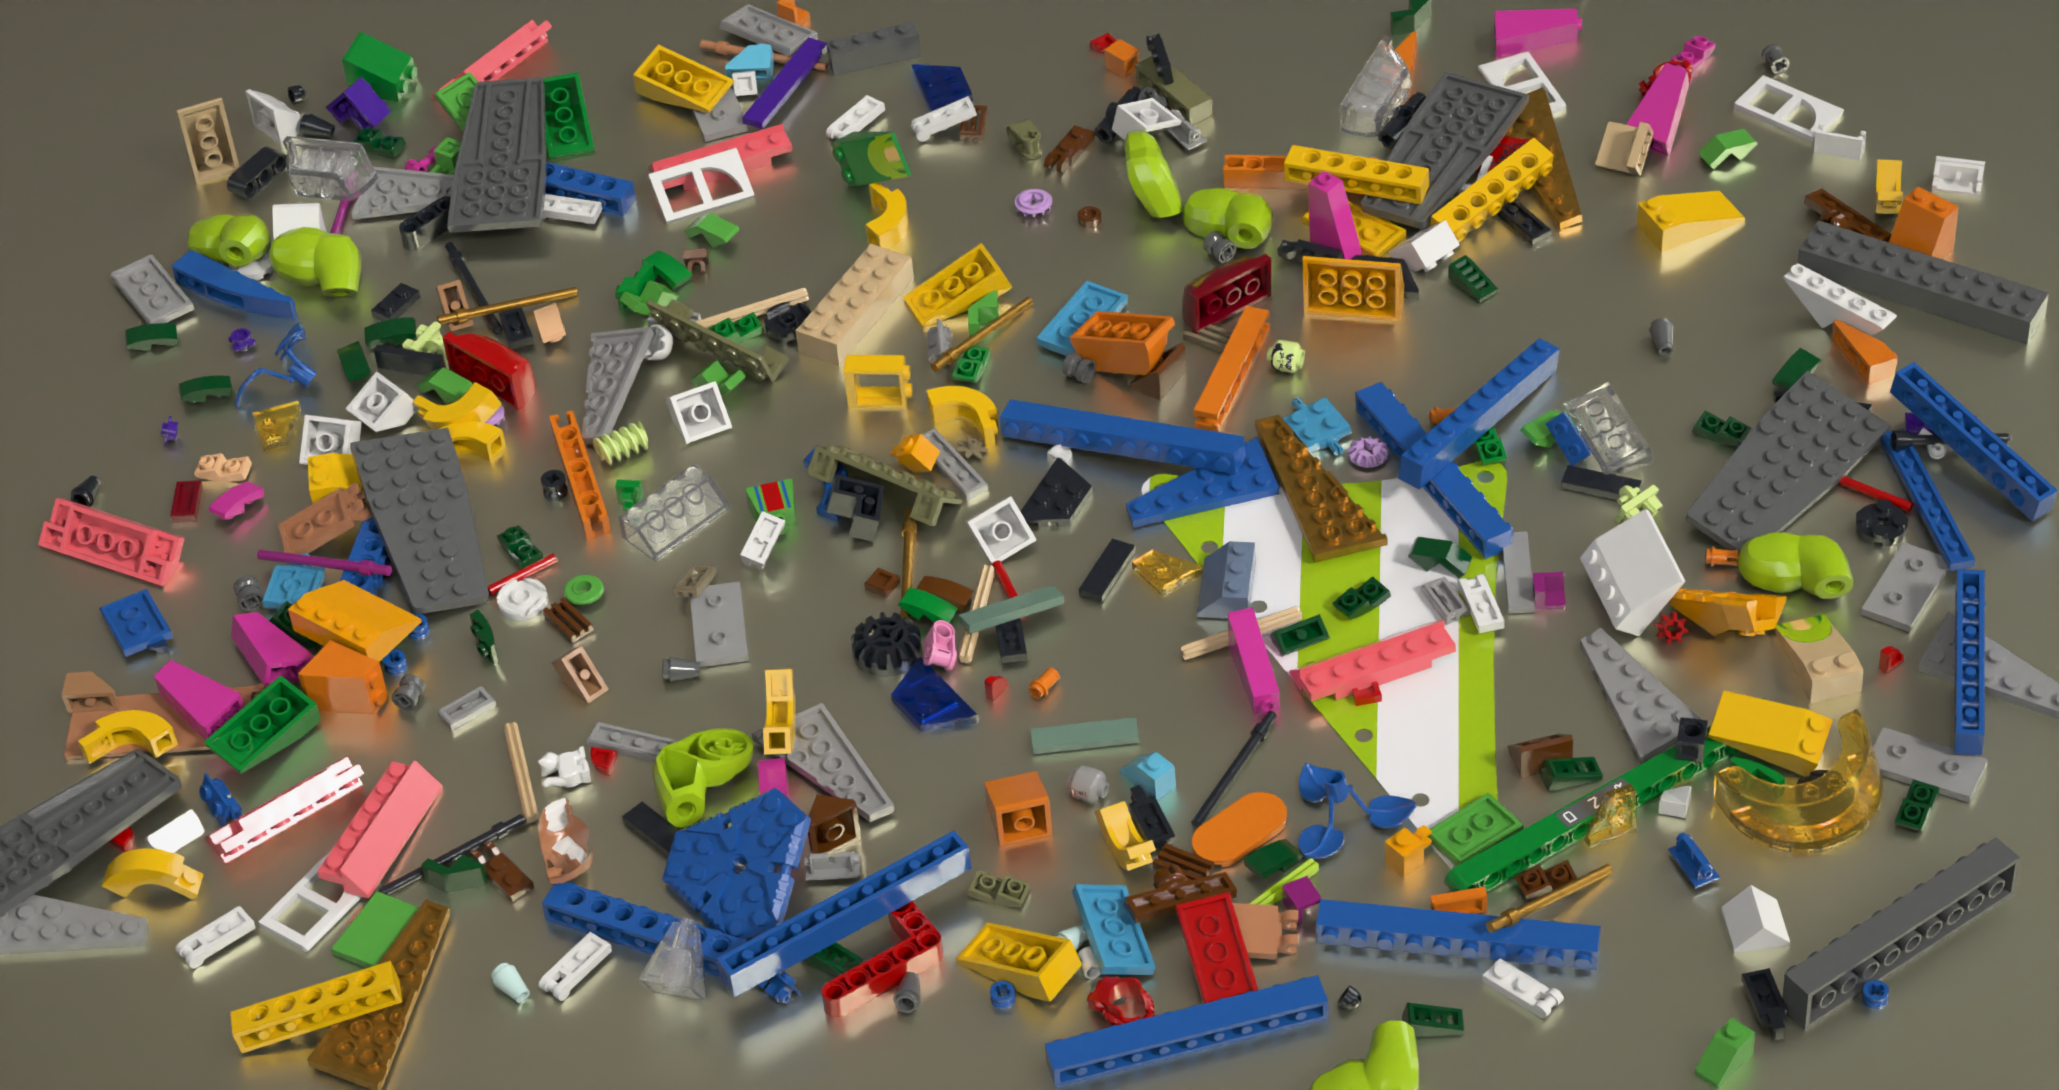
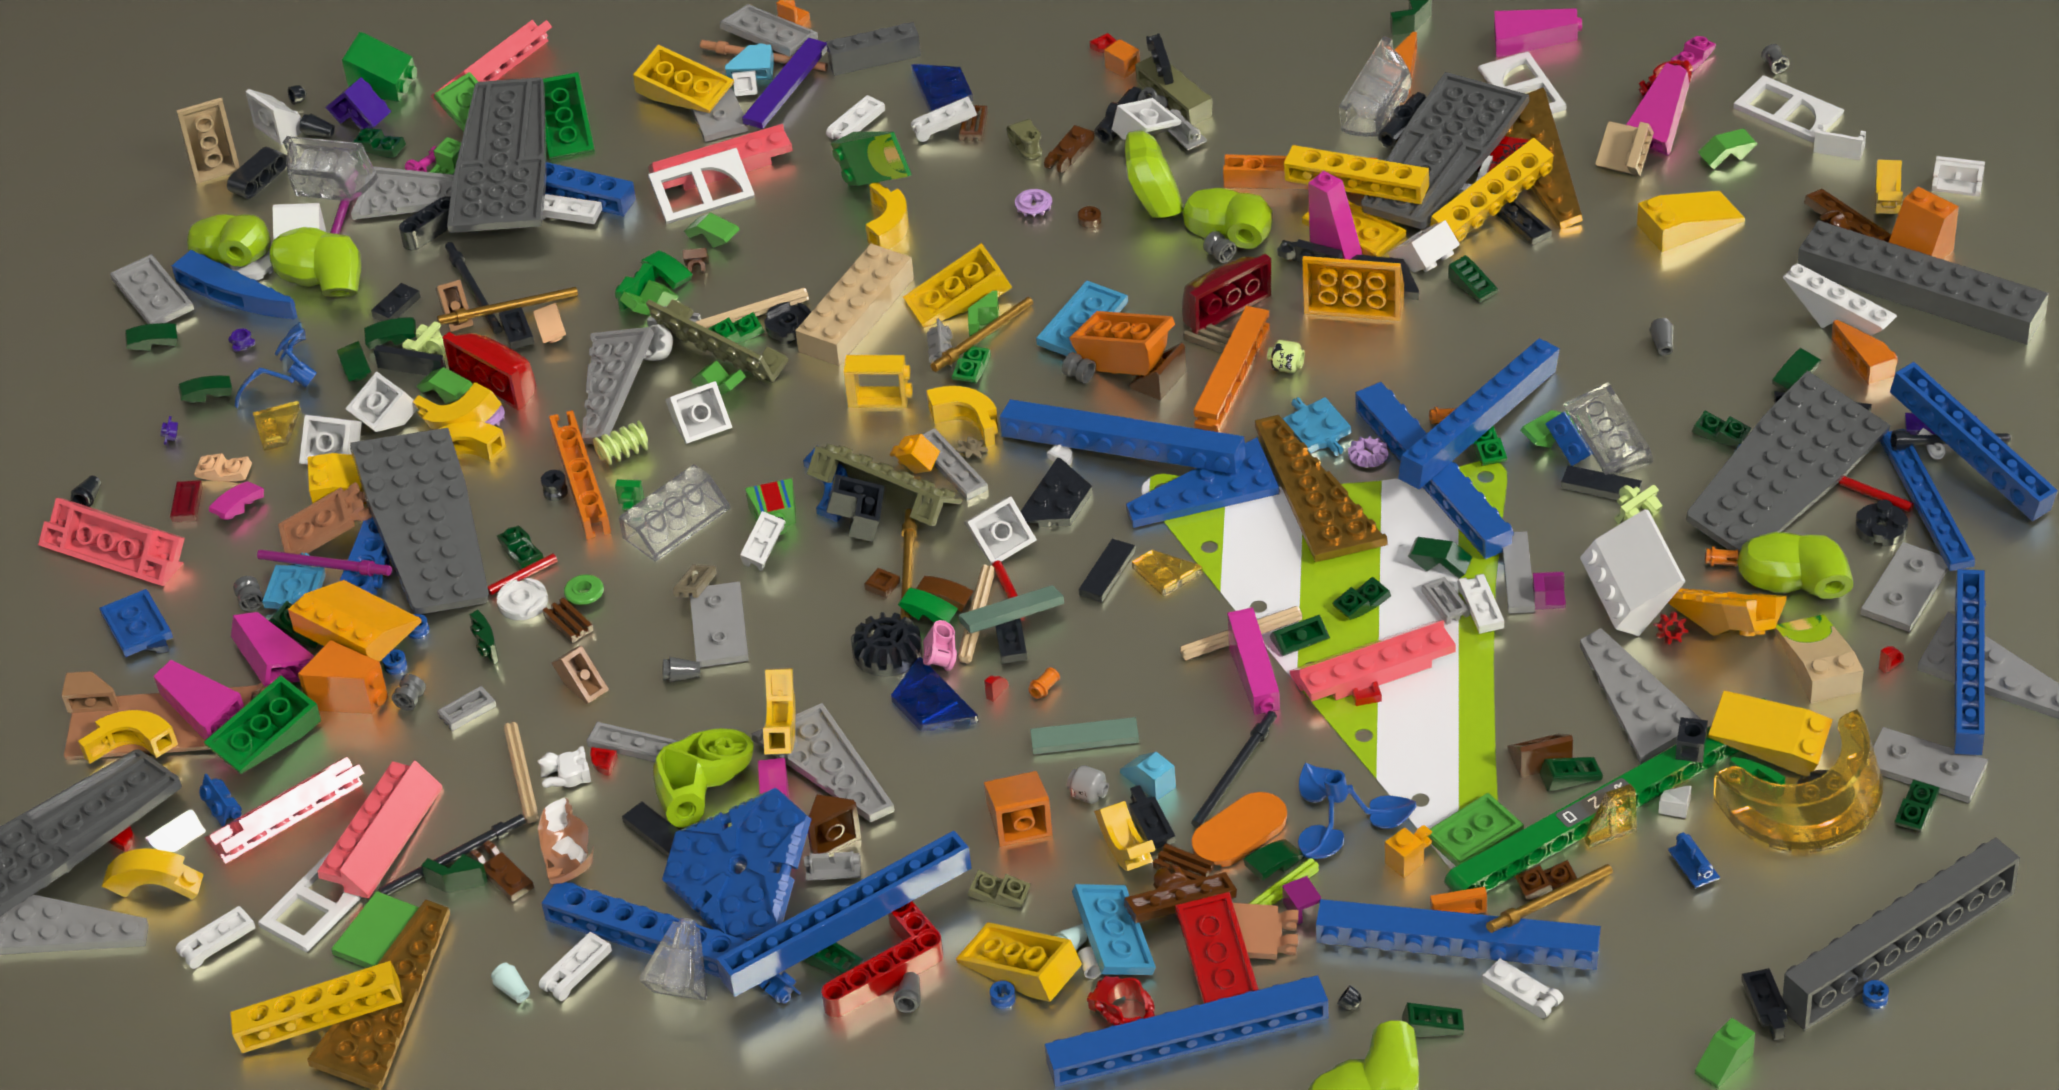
(1227, 580): sand blue slope -> none
(1754, 921): white slope -> none

